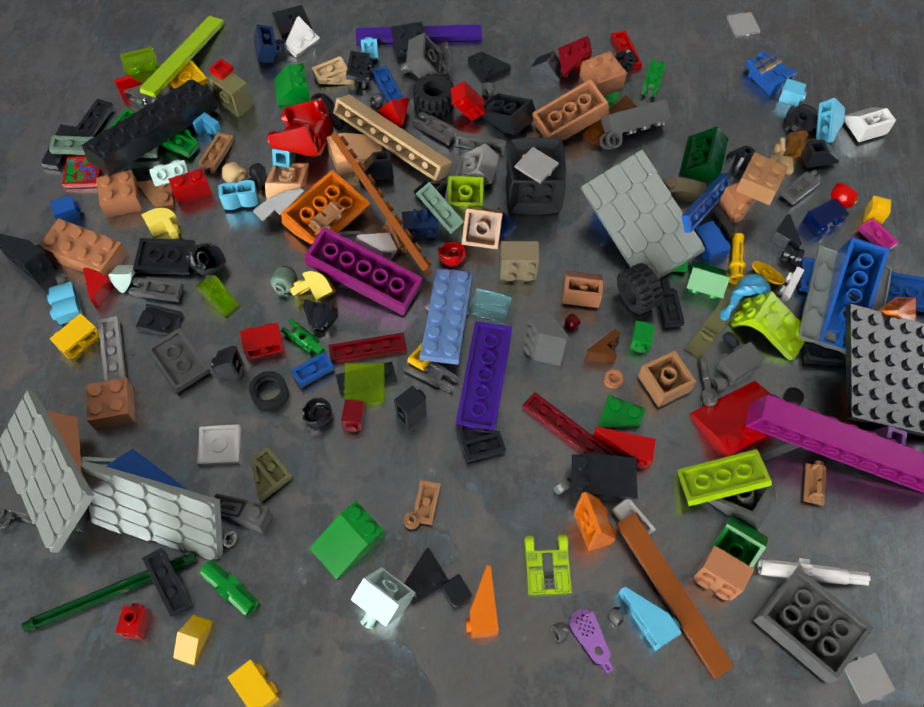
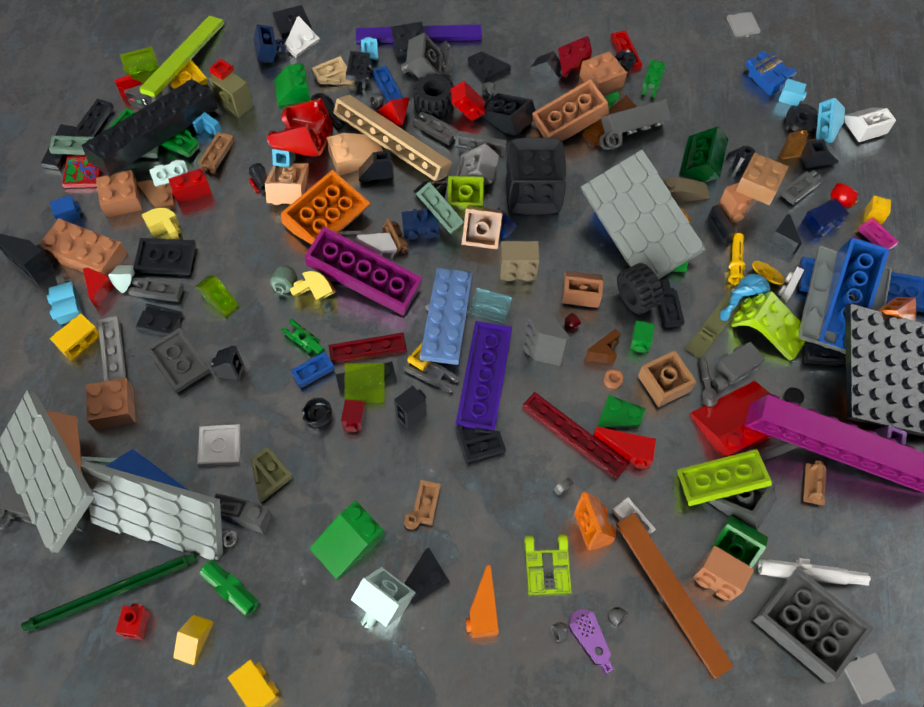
(167, 581): black plate -> none
(205, 258): black hair -> none
(234, 172): tan head -> none
(238, 194): medium azure brick -> none
(259, 380): black tyre -> none
(262, 340): red brick -> none
(278, 202): slope -> none
(319, 314): black brick -> none
(332, 213): medium nougat hinge -> none
(385, 207): dark orange plate -> none
(452, 253): red hair -> none
(456, 590): black slope -> none
(536, 165): light grey piece -> none
(604, 476): black slope -> none
(653, 621): medium azure slope -> none
(704, 203): blue tile -> none
(707, 280): slope -> none
(715, 244): blue brick -> none
(730, 340): black piece -> none
(779, 150): tan bracket -> none
(792, 255): black wheel -> none

